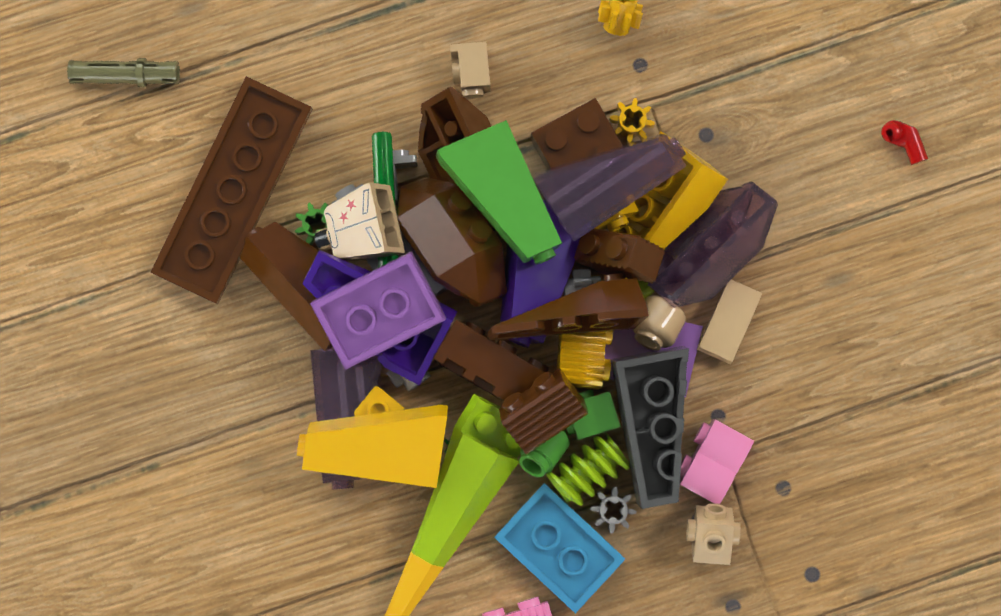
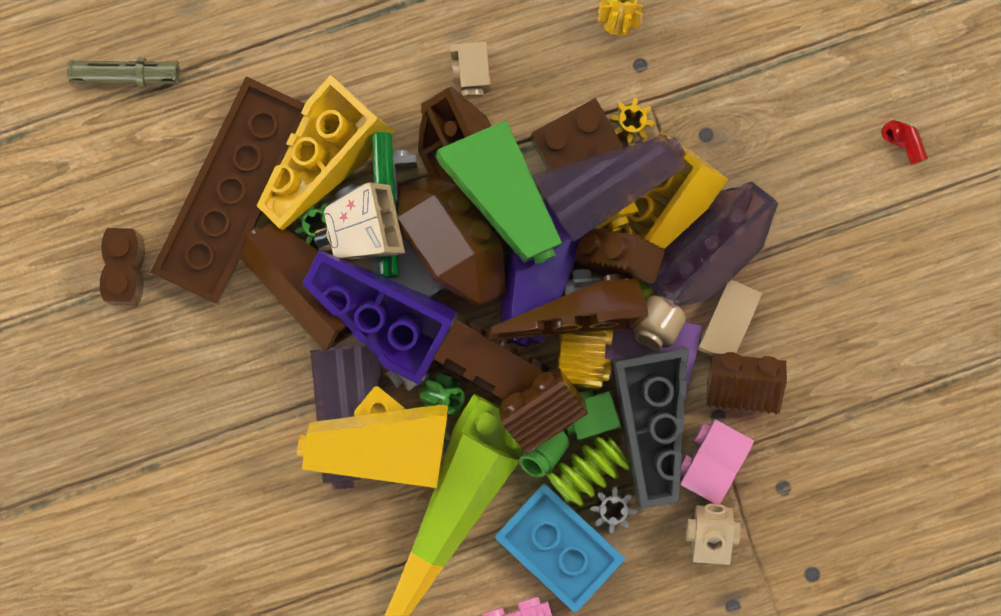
(123, 255): none -> reddish brown brick
(322, 153): none -> yellow wedge
(378, 310): medium lavender tile -> none
(442, 391): none -> bright green gear
(746, 382): none -> reddish brown brick

